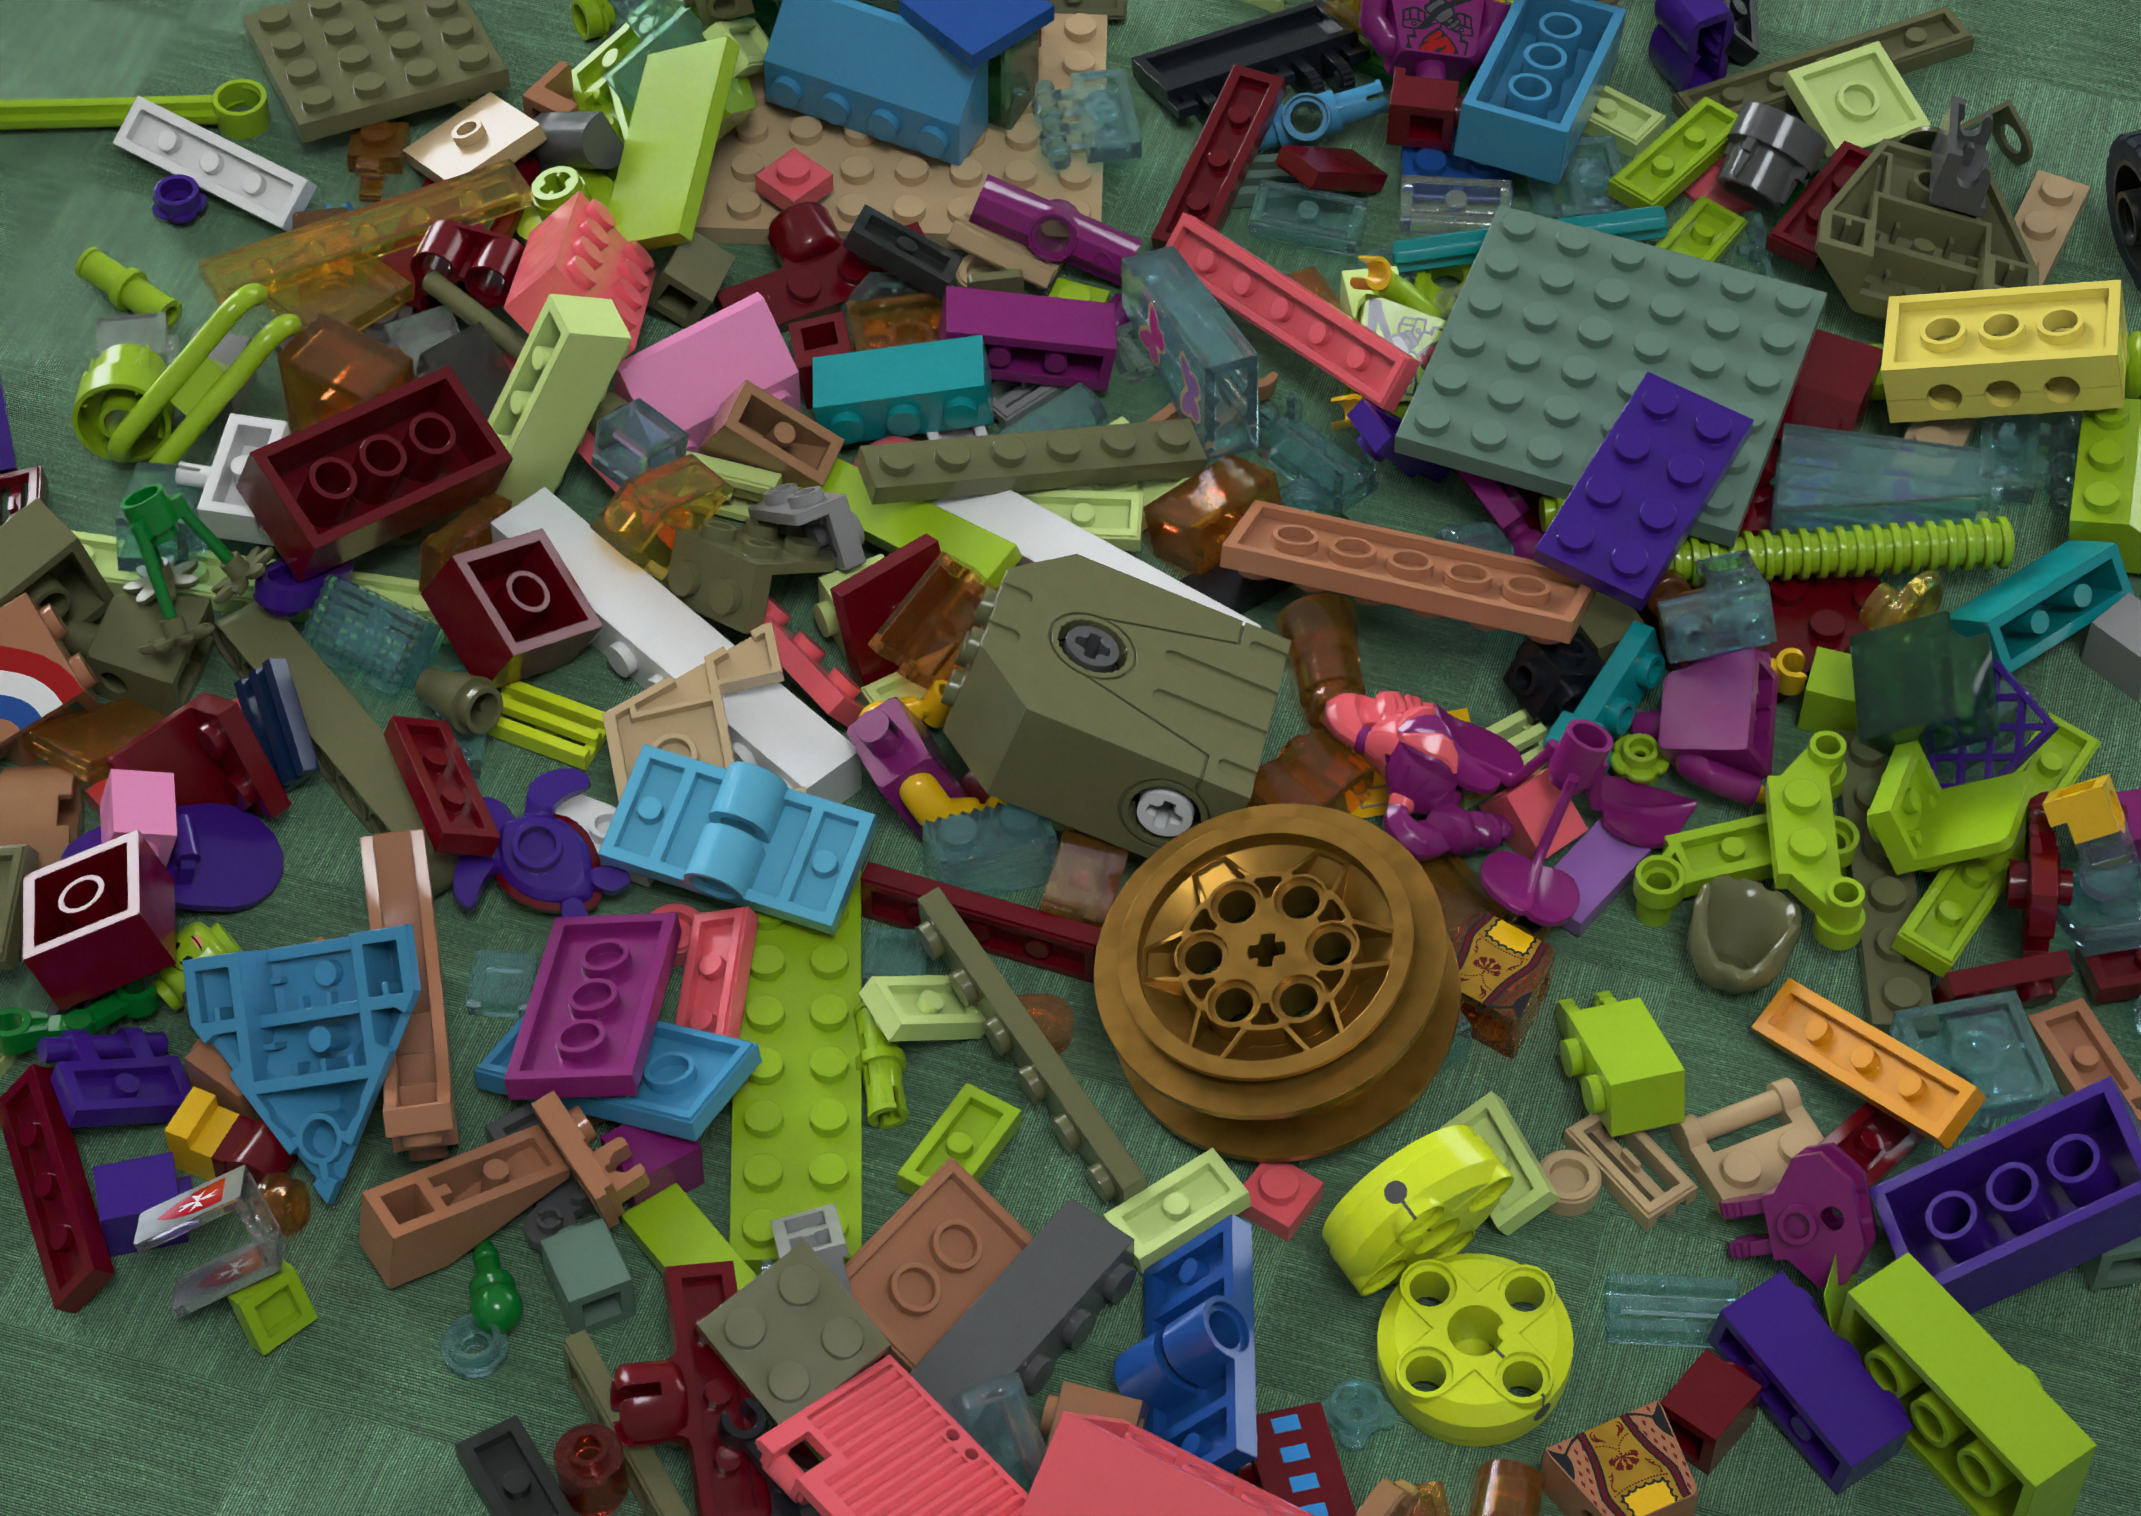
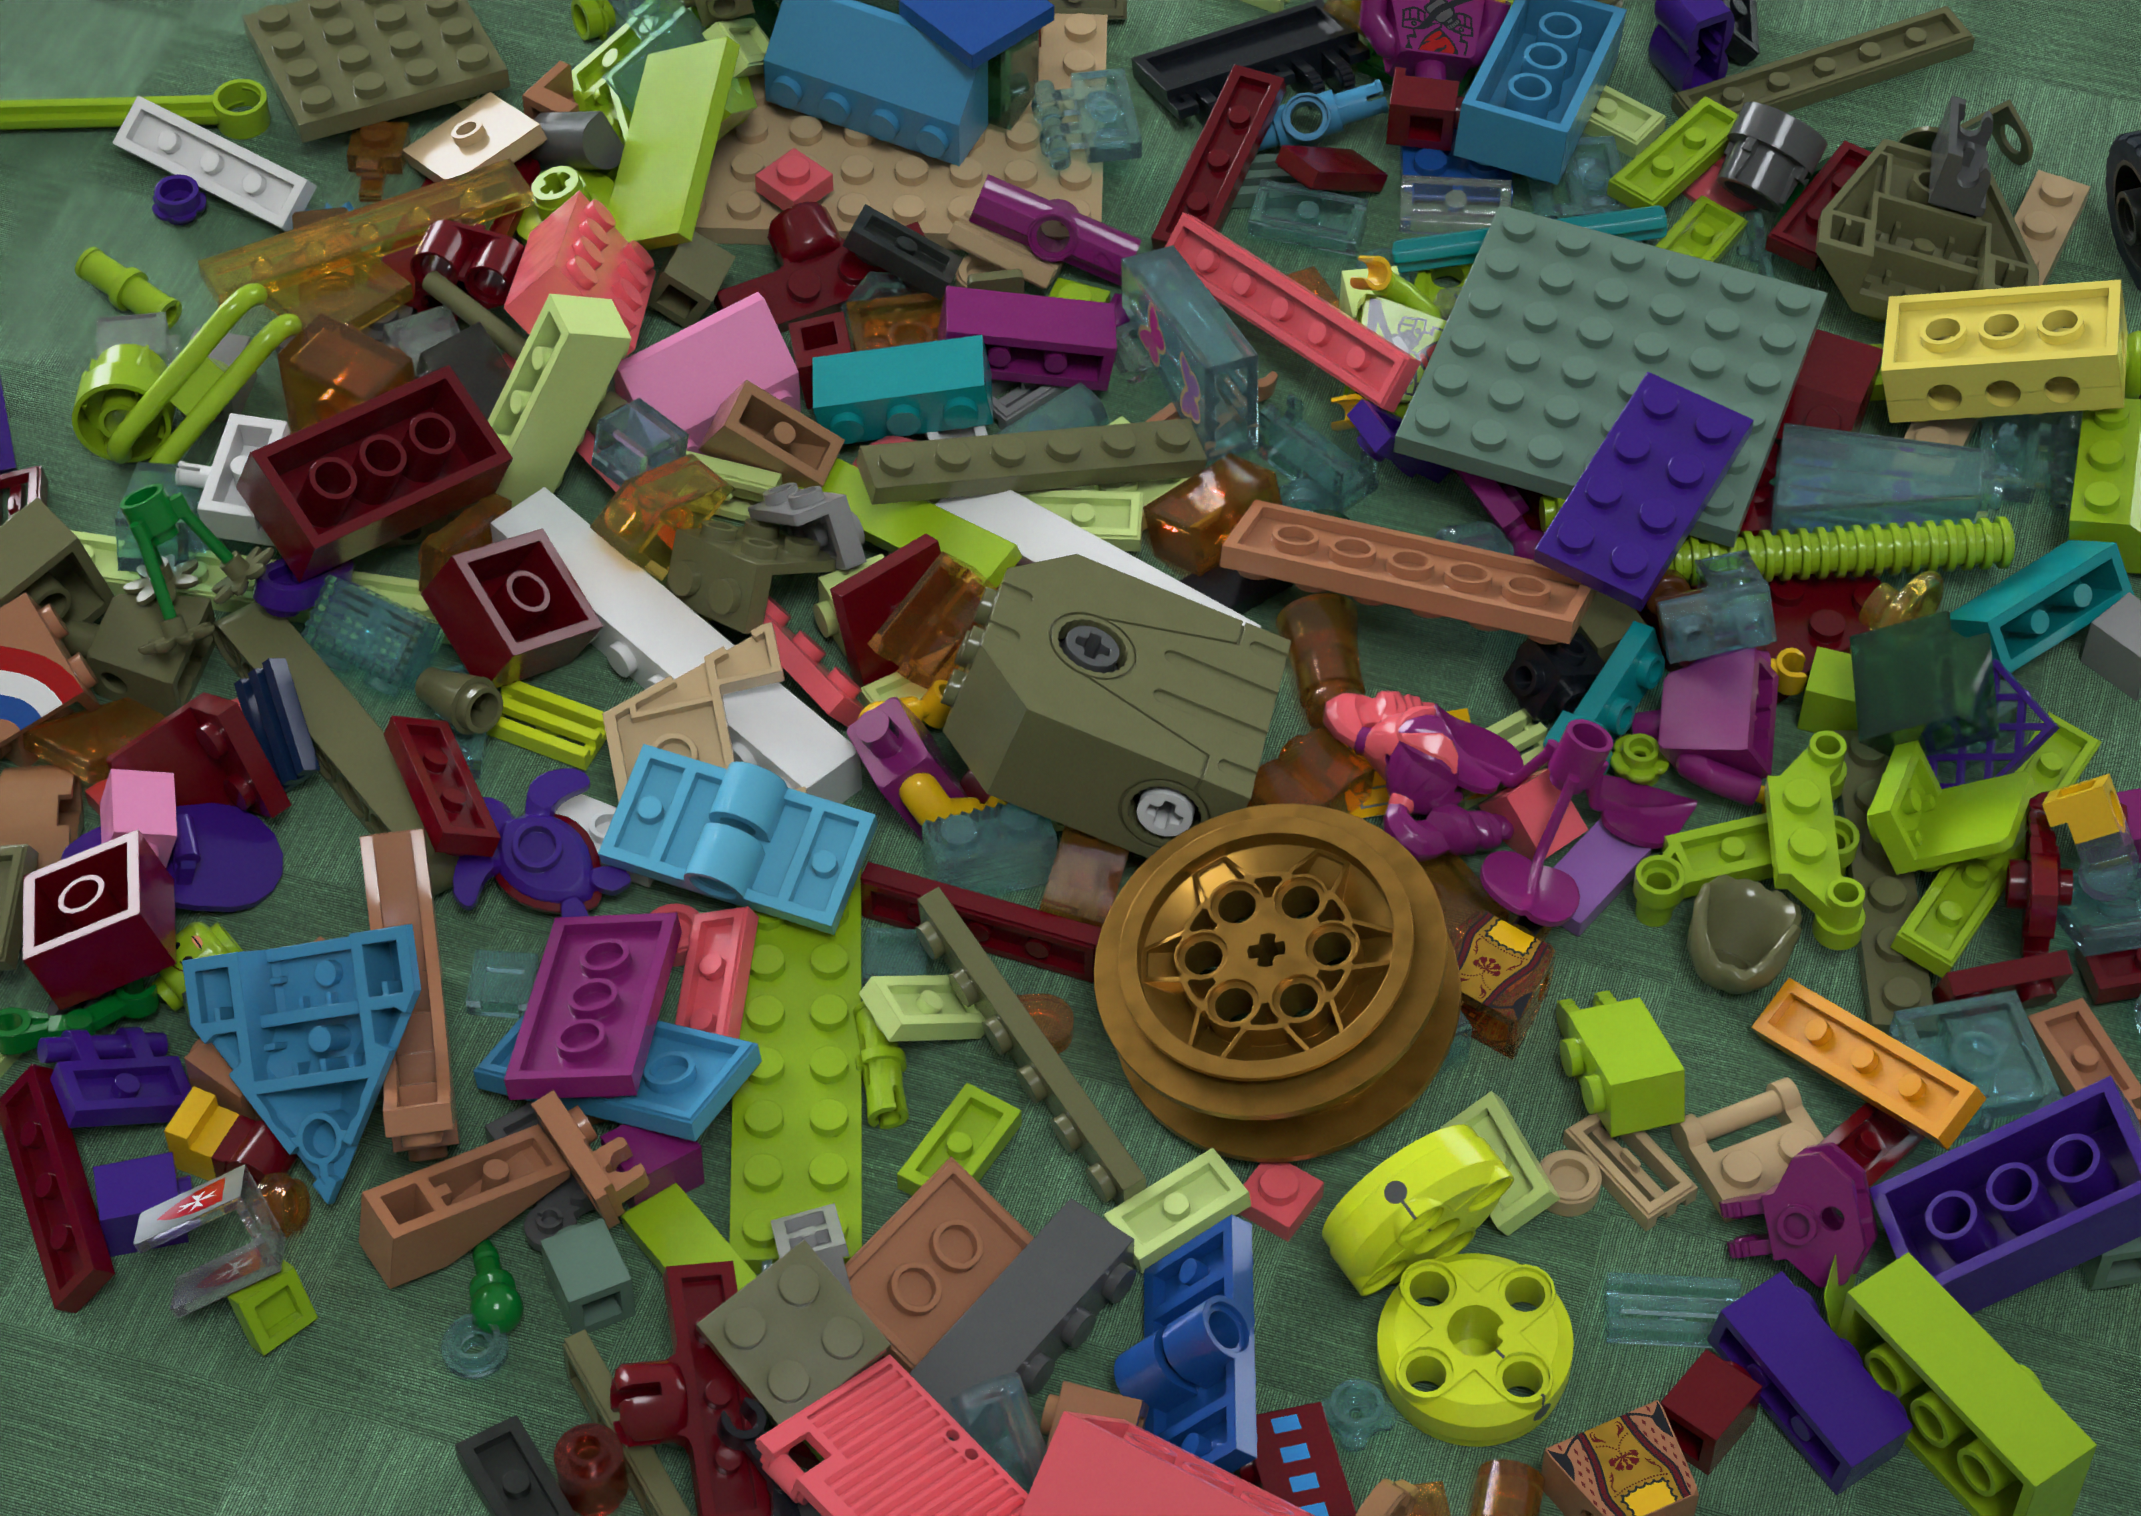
(1854, 98): yellowish green plate -> none

